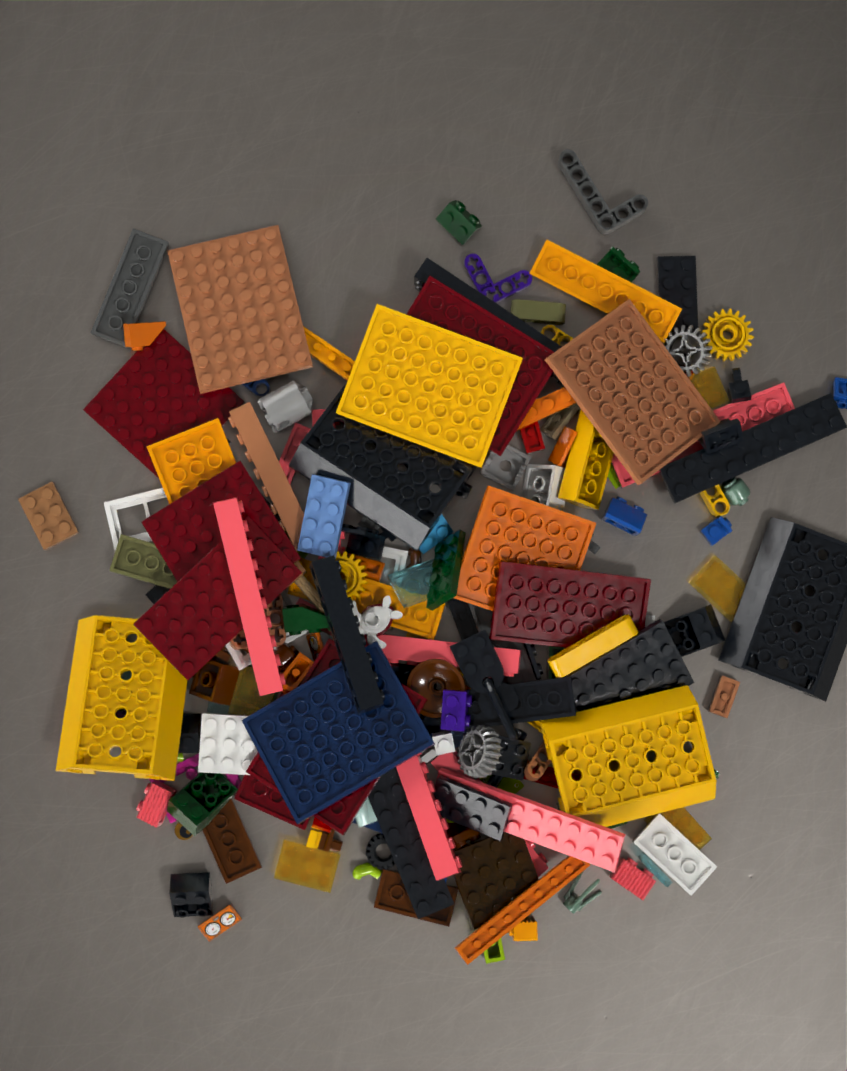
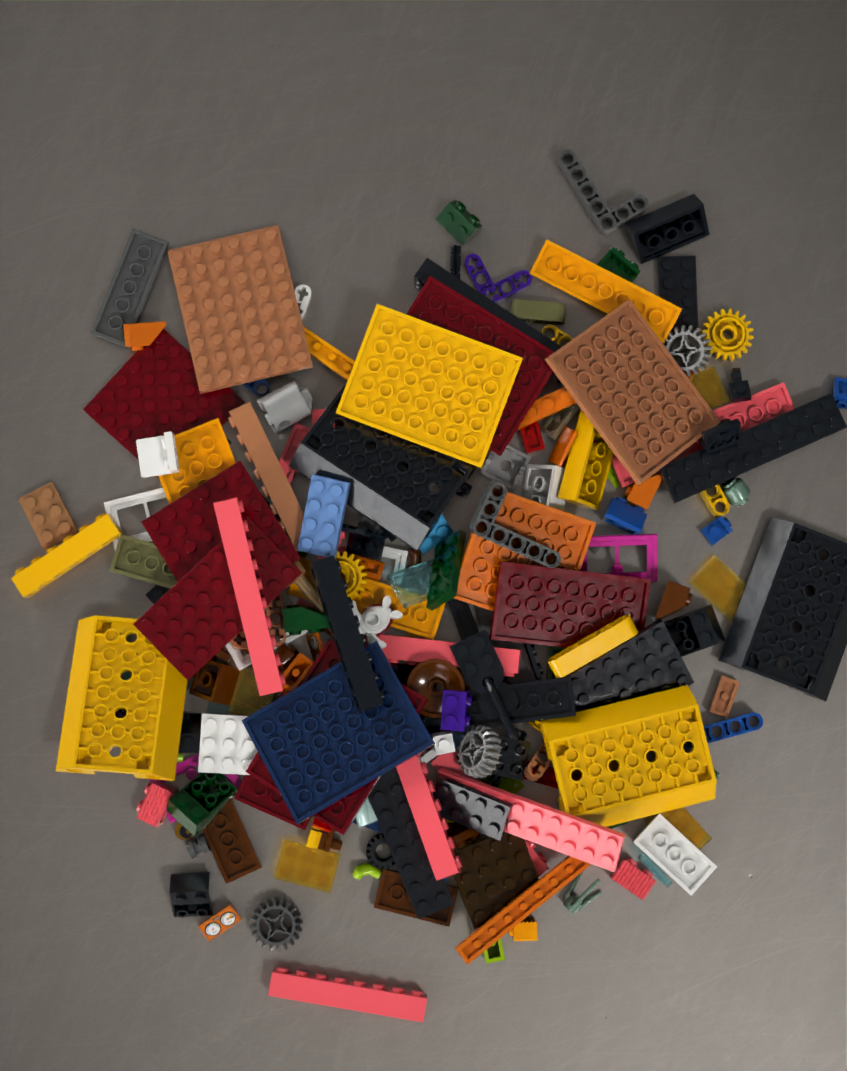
(67, 555): none -> yellow brick
(158, 455): none -> white bracket
(197, 846): none -> dark grey wheel
(268, 919): none -> dark grey gear
(306, 299): none -> white beam
(348, 995): none -> coral brick
(455, 260): none -> black axle
(507, 535): none -> dark grey beam
(625, 540): none -> dark pink door
(644, 493): none -> orange slope
(668, 228): none -> black slope
(673, 600): none -> reddish brown slope
(726, 732): none -> blue beam

